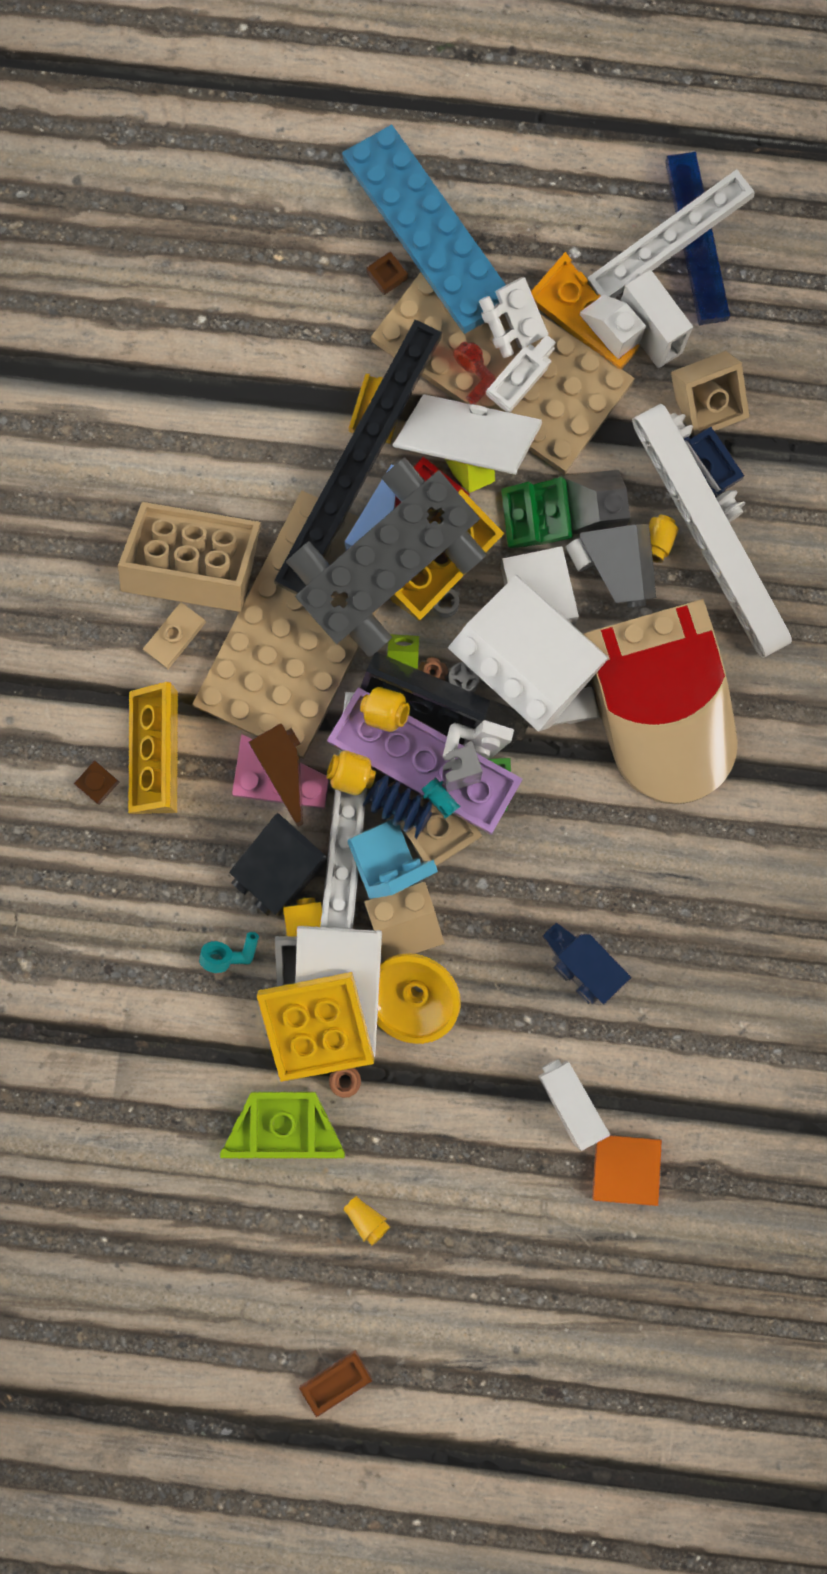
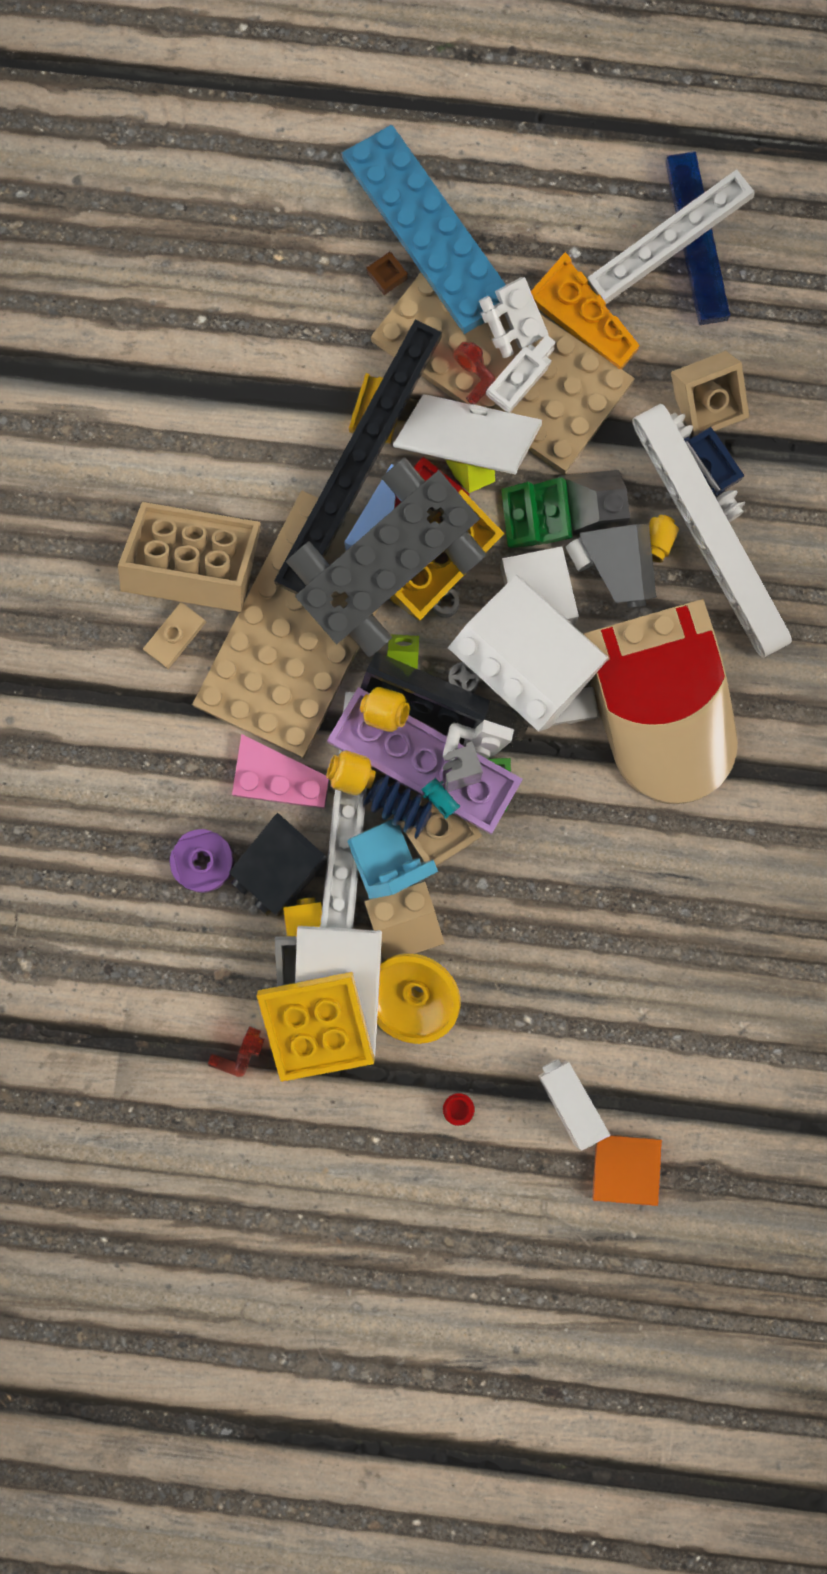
(96, 782): reddish brown plate -> none
(153, 749): yellow slope -> none
(187, 851): none -> medium lavender plate
(218, 956): teal plate -> none
(250, 1046): none -> clear red plate
(281, 762): reddish brown slope -> none
(283, 1128): lime wing -> none
(335, 1383): dark orange tile -> none
(345, 1092): nougat plate -> none
(366, 1220): yellow cone -> none
(434, 664): nougat plate -> none
(458, 1109): none -> red plate
(586, 964): dark blue hinge -> none
(614, 324): white slope -> none
(665, 323): white brick -> none

